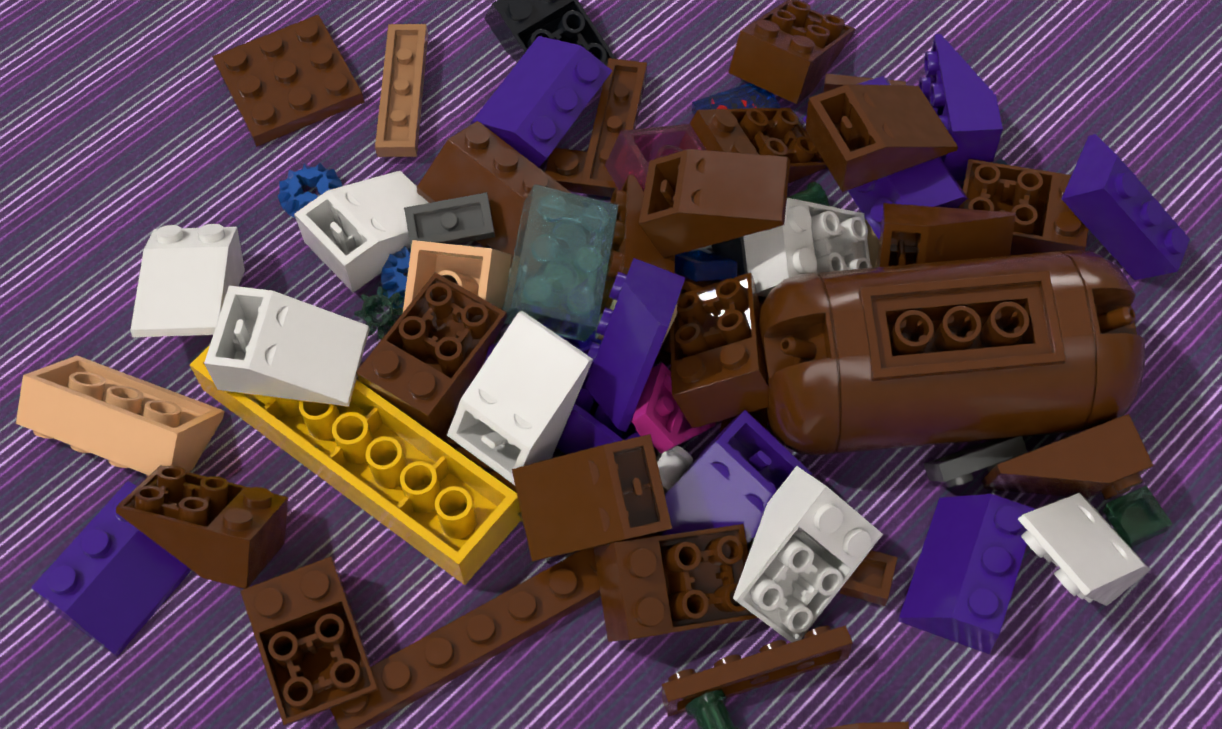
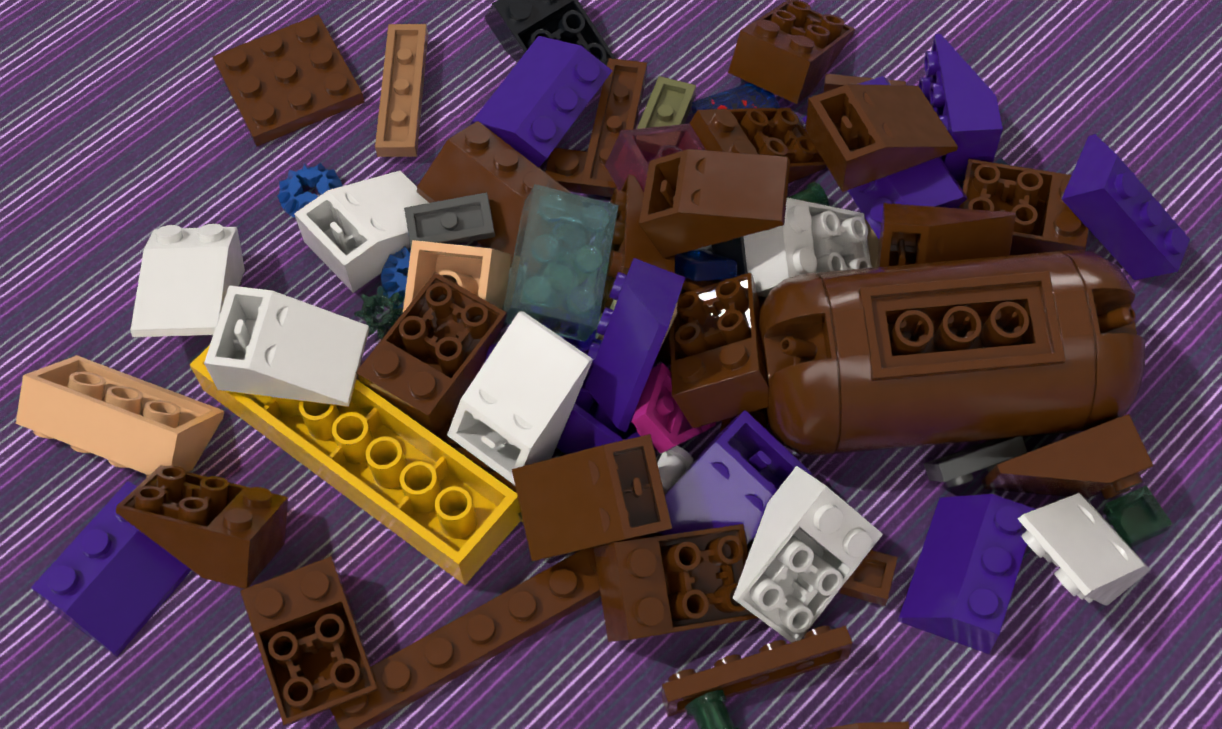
(668, 103): none -> olive plate

